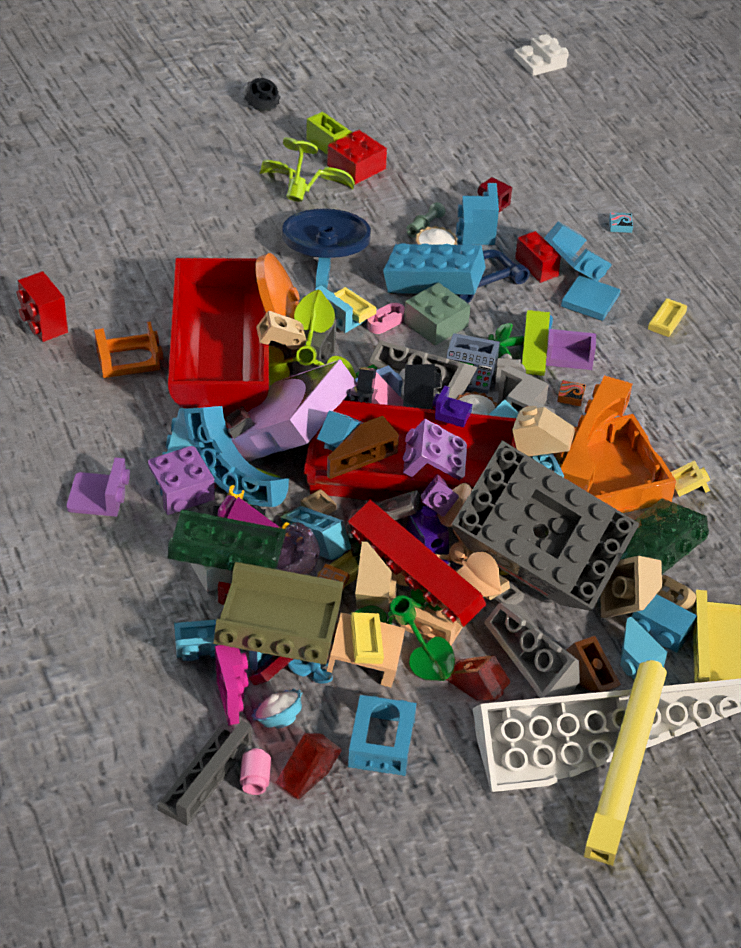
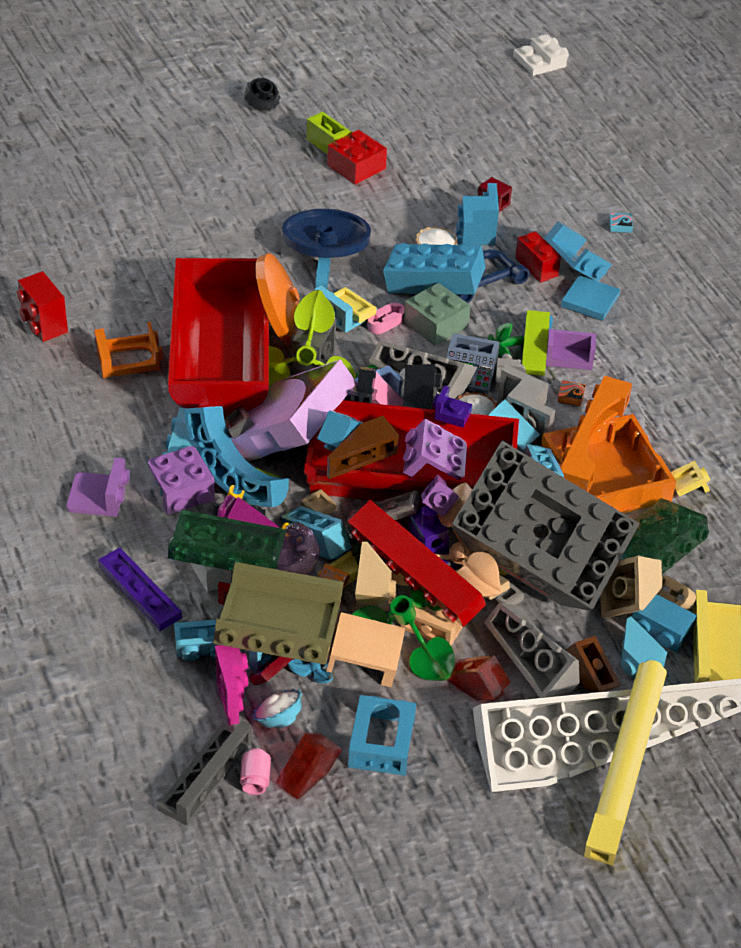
(140, 589): none -> dark purple plate
(281, 330): tan leg -> none
(297, 184): lime plant -> none
(366, 638): light yellow tile -> none
(421, 222): sand green pin -> none
(541, 432): tan slope -> none
(667, 317): light yellow tile -> none

